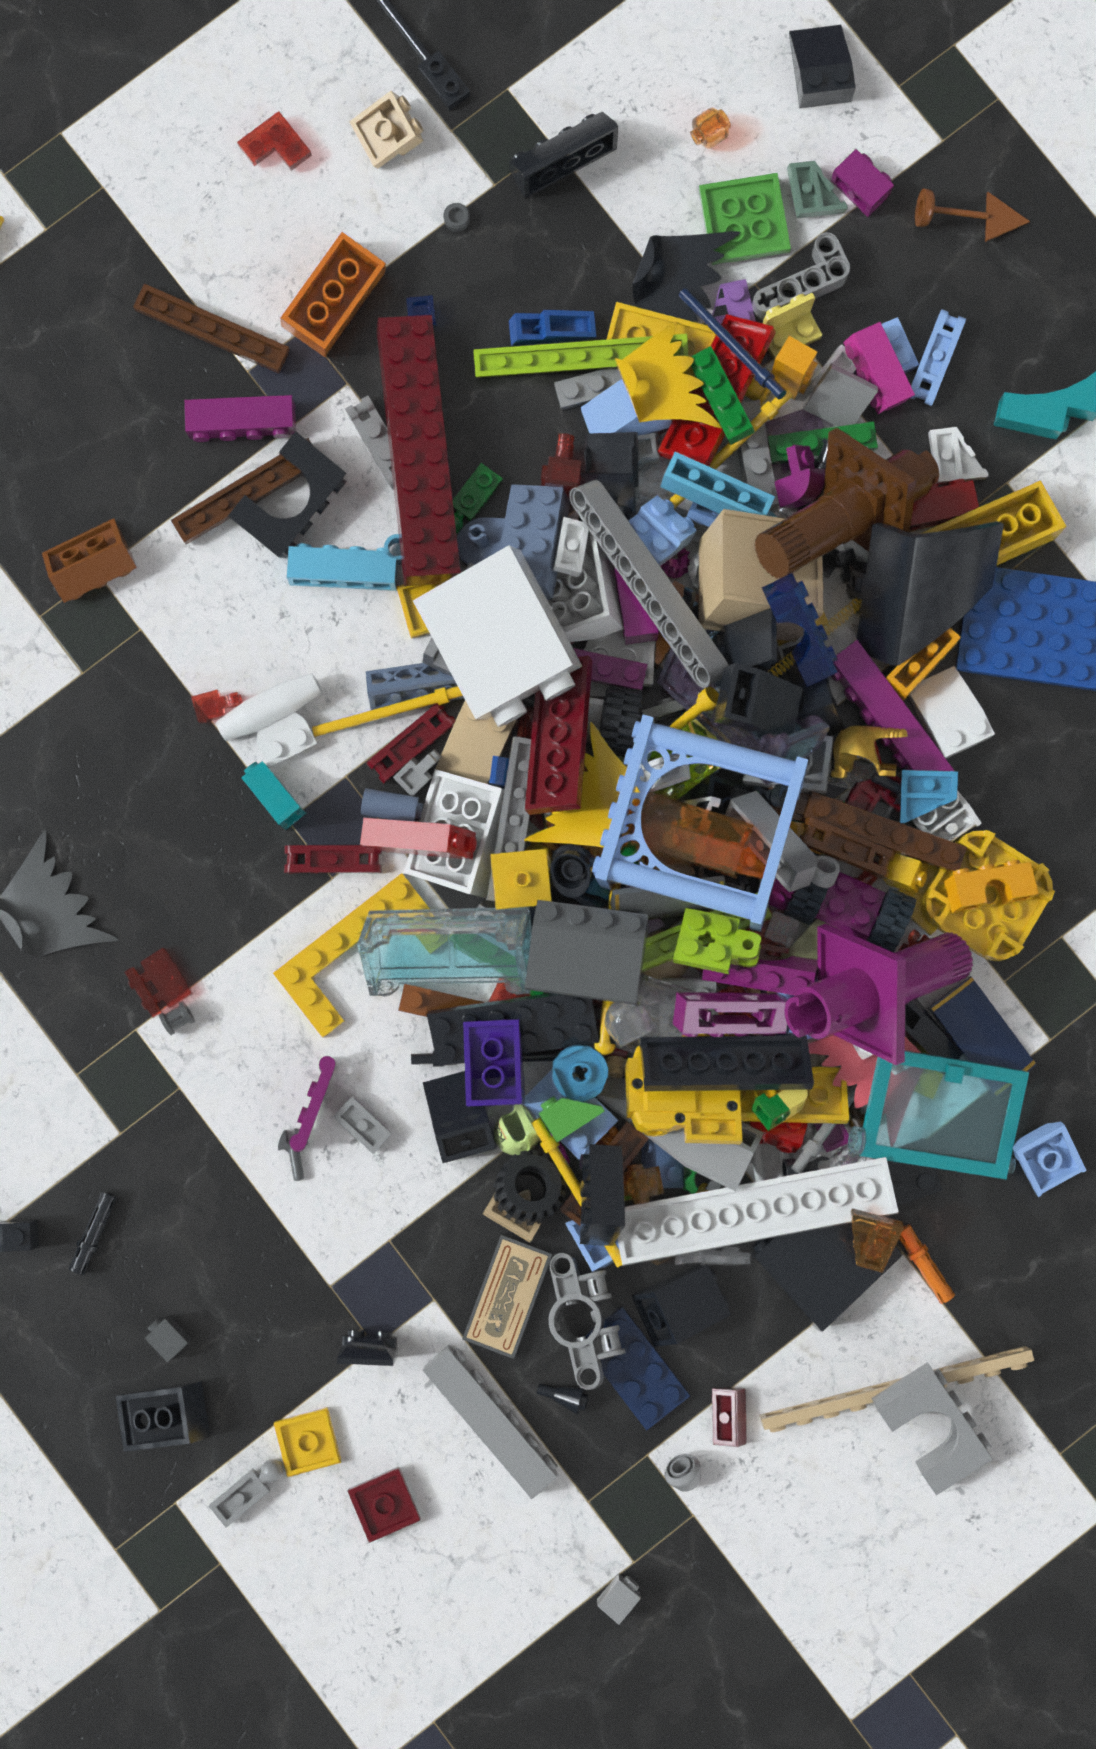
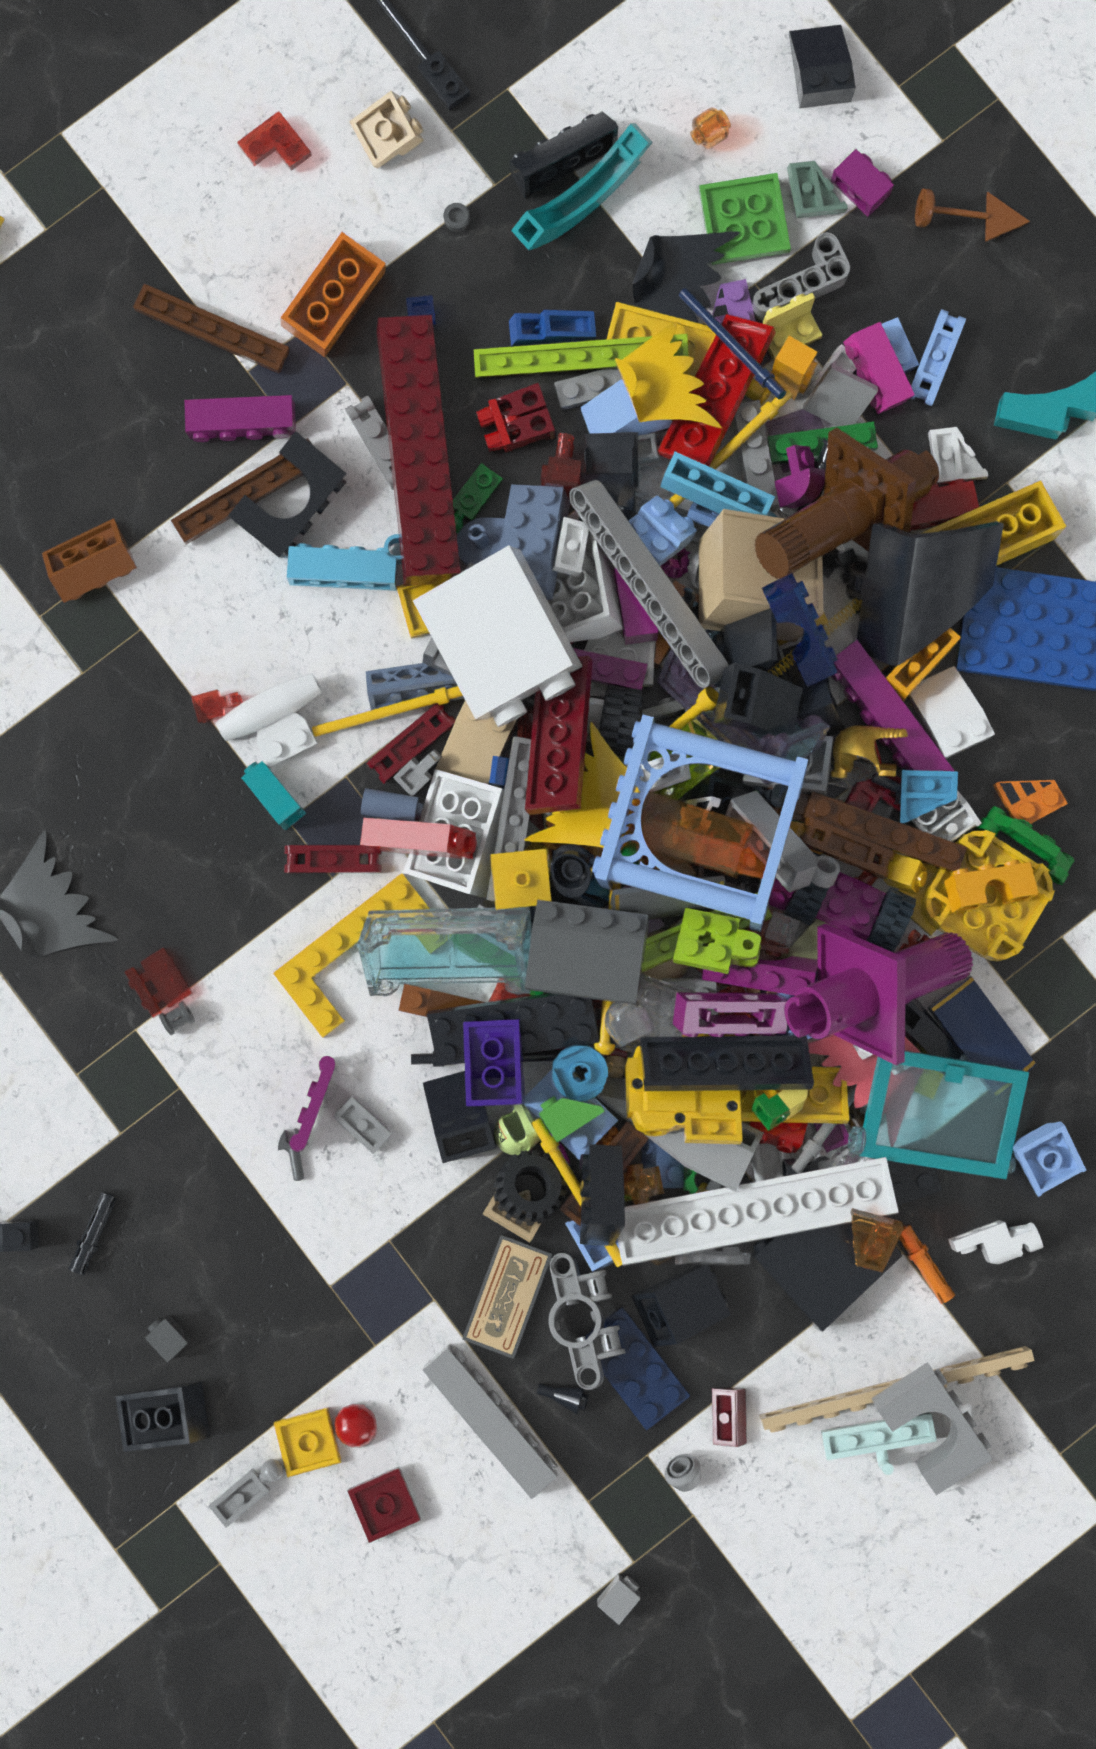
(355, 1425): none -> red hair
(368, 1348): black slope -> none
(519, 419): none -> dark red hips
(567, 210): none -> teal arch
(721, 396): green plate -> none
(877, 1438): none -> light aqua plate
(997, 1242): none -> white plate
(1024, 834): none -> green plate
(1030, 798): none -> orange wing

